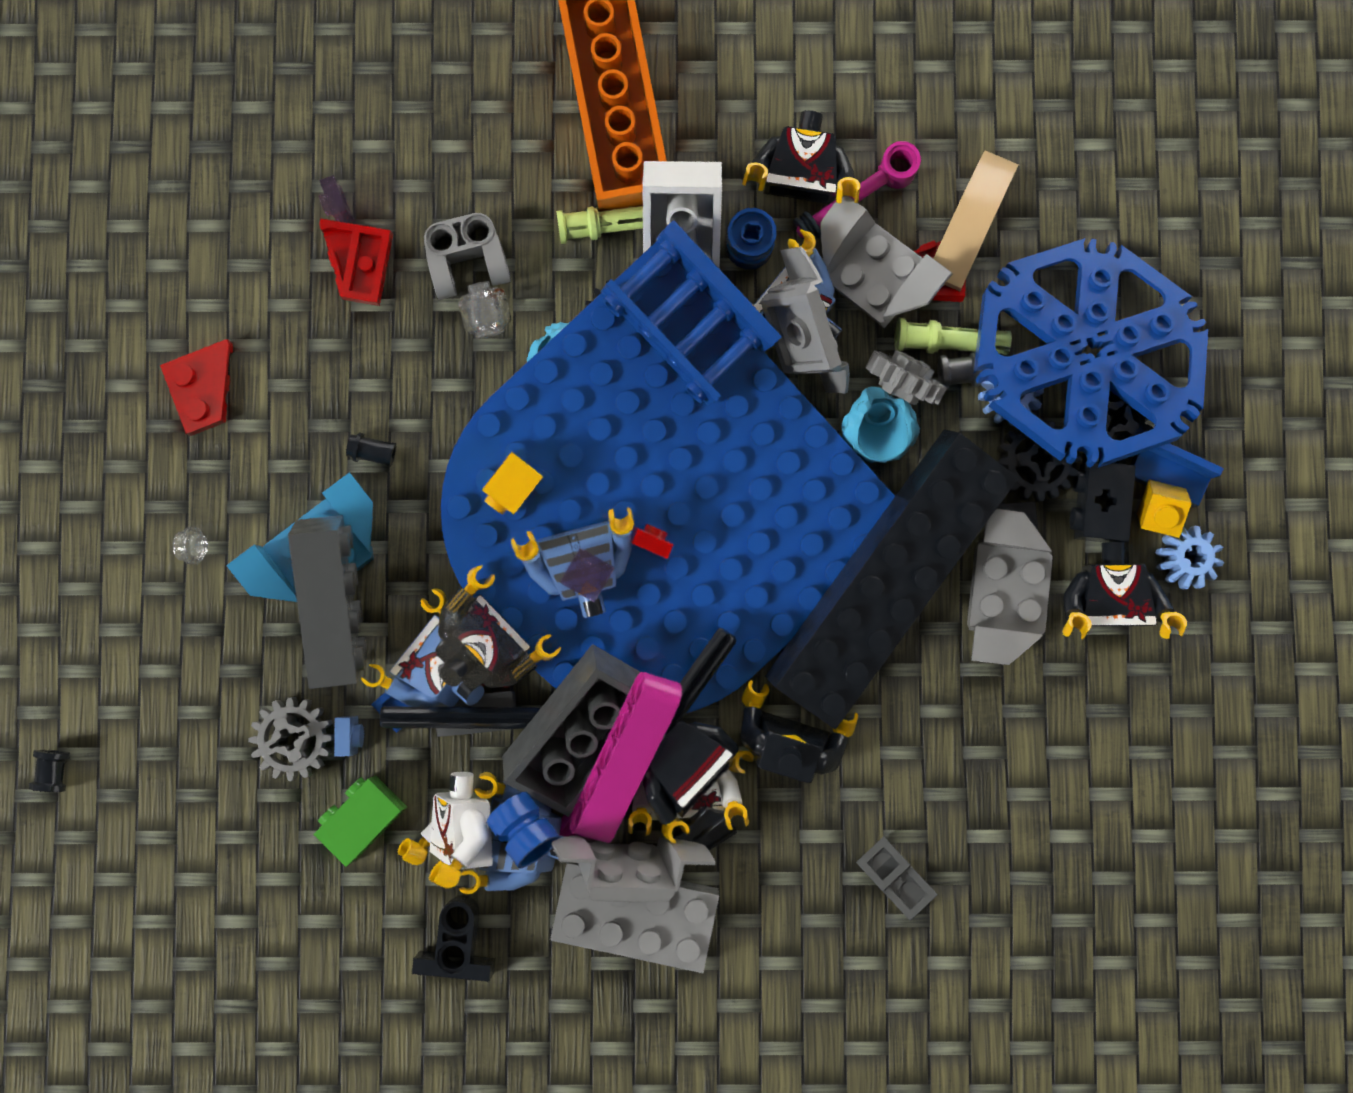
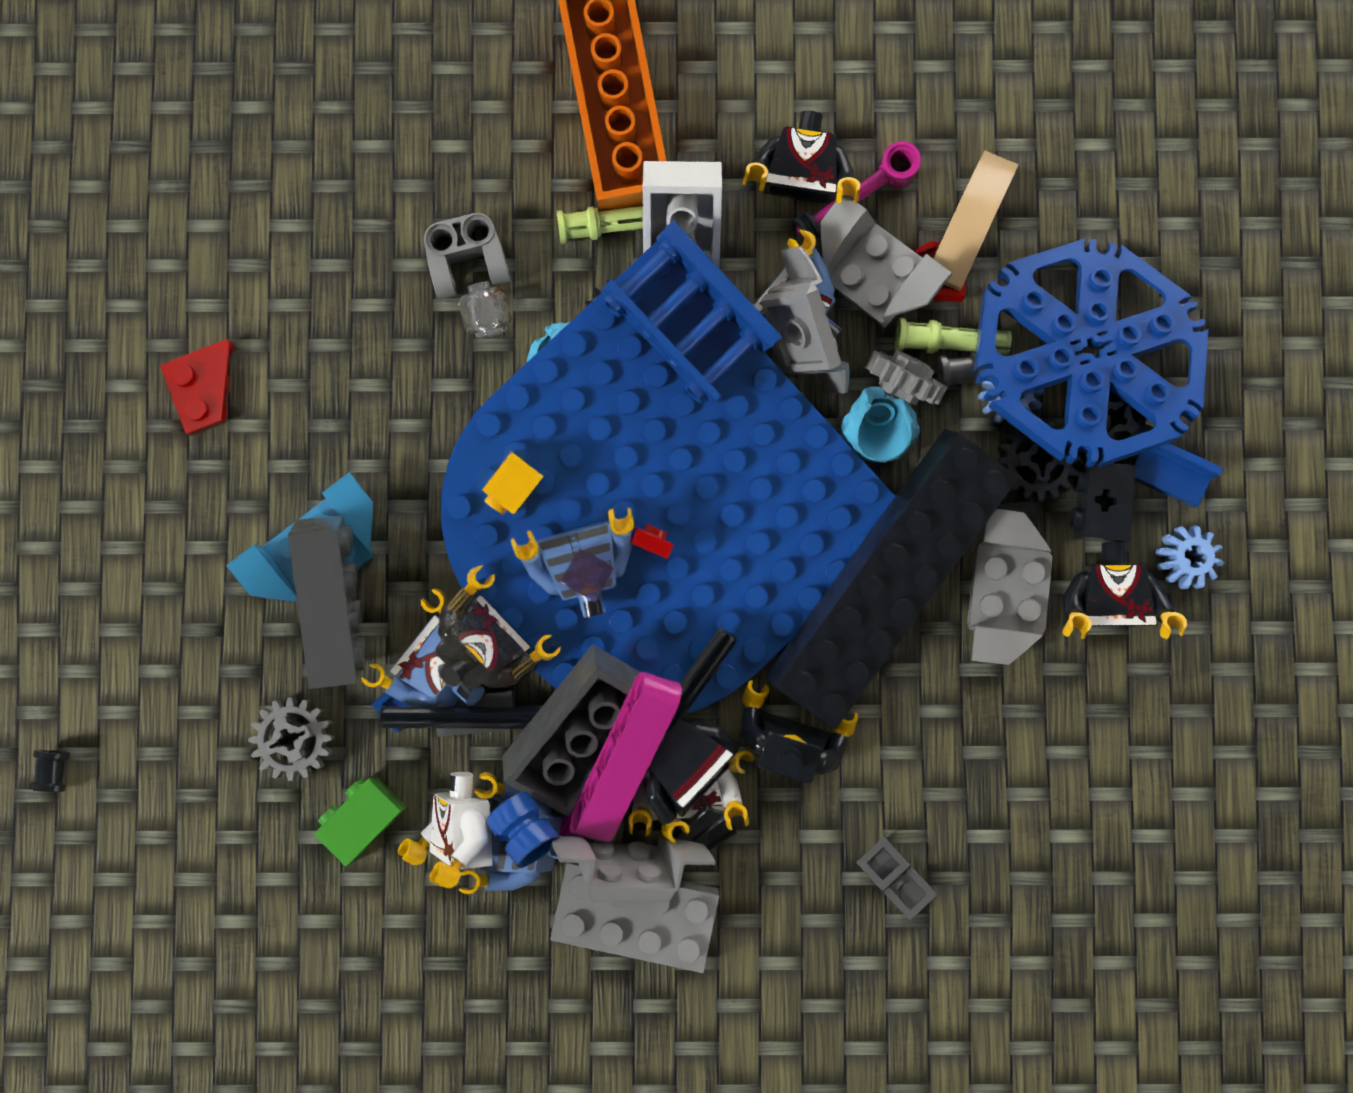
(190, 545): clear plate -> none
(334, 200): clear purple plate -> none
(348, 736): medium blue plate -> none
(358, 259): red wing -> none
(370, 449): black pin -> none
(457, 935): black tile -> none
(750, 238): blue wheel -> none
(1164, 508): yellow brick -> none

